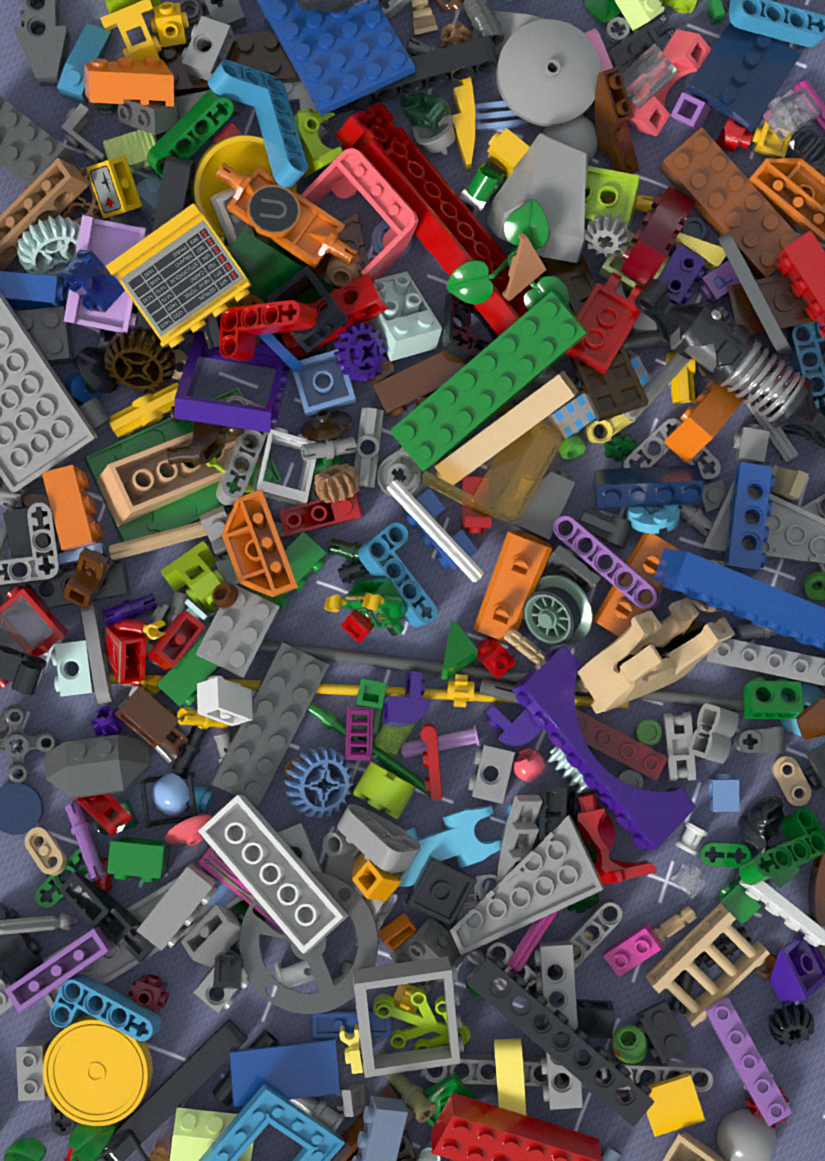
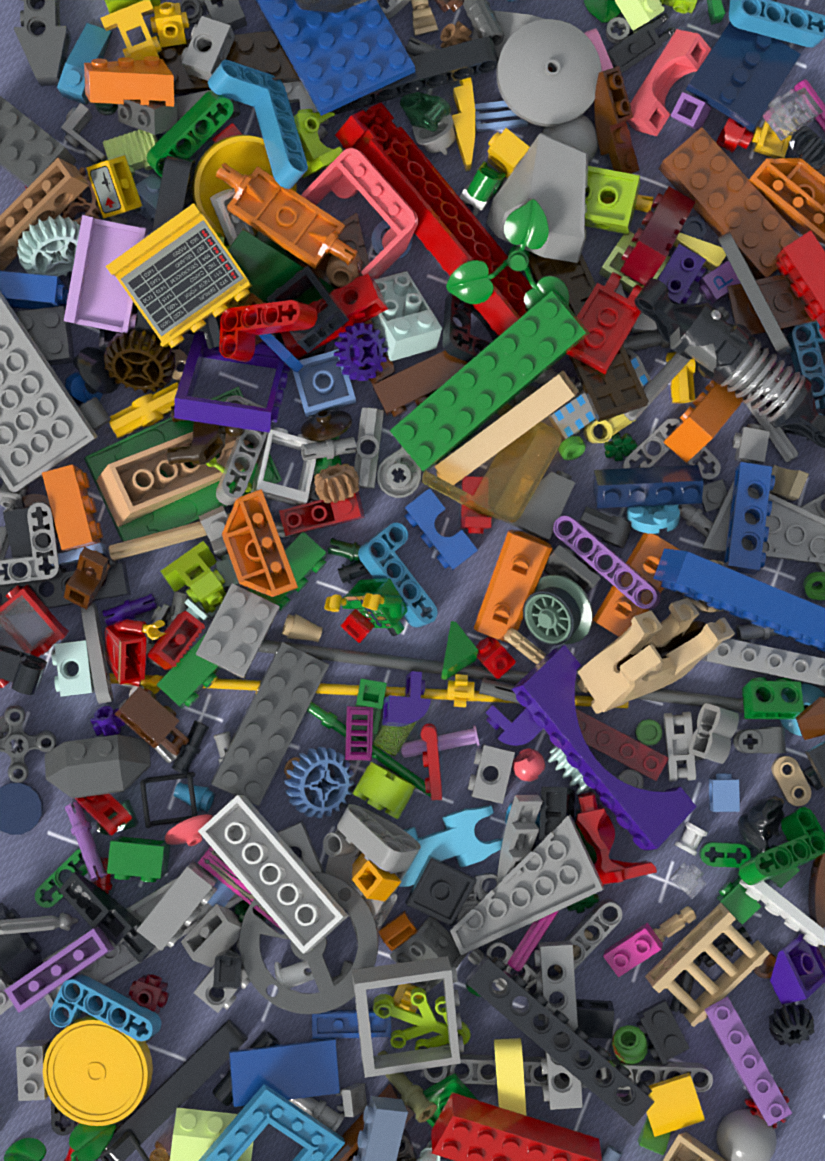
(47, 852): tan plate -> none
(105, 286): clear blue brick -> none
(170, 794): light blue hair -> none
(193, 718): yellow pin -> none
(224, 701): white brick -> none
(225, 595): reddish brown plate -> none
(273, 211): black tile -> none
(300, 628): none -> tan cone
(353, 1052): light yellow plate -> none
(436, 532): white axle -> none
(524, 268): nougat tile -> none
(607, 235): light grey gear -> none
(647, 1140): none -> bright green slope
(648, 75): clear slope -> none

